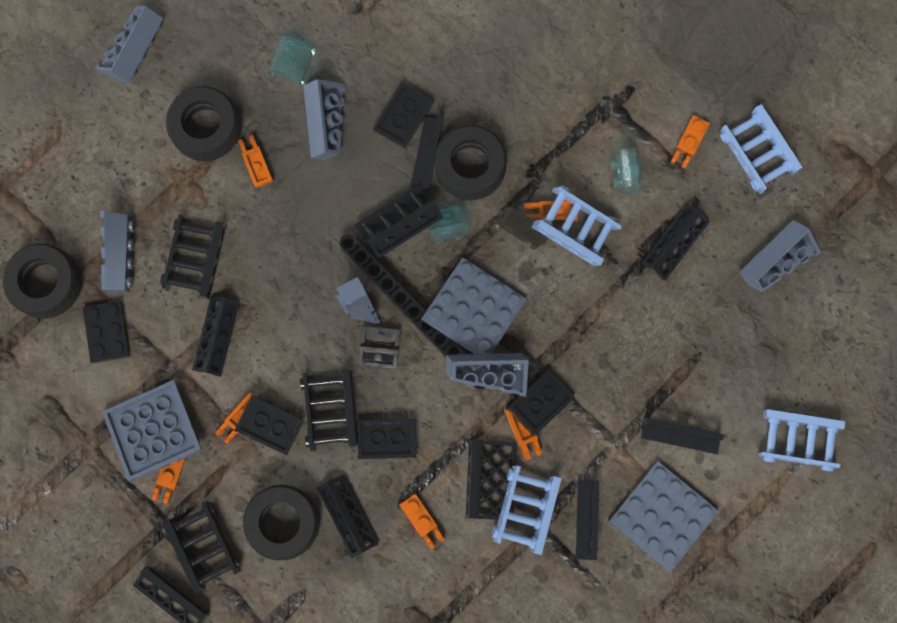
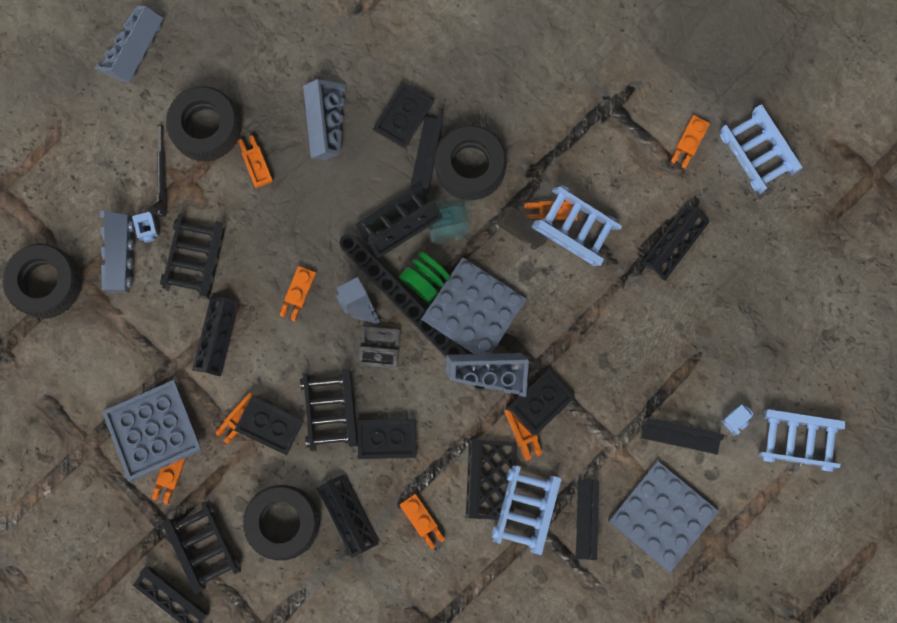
(106, 332): black plate -> none
(141, 222): none -> light blue brick
(160, 205): none -> black piece
(291, 59): clear light blue brick -> none
(298, 291): none -> orange hinge
(425, 277): none -> green wheel
(627, 171): clear light blue brick -> none
(738, 419): none -> light blue brick
(787, 250): sand blue wedge -> none

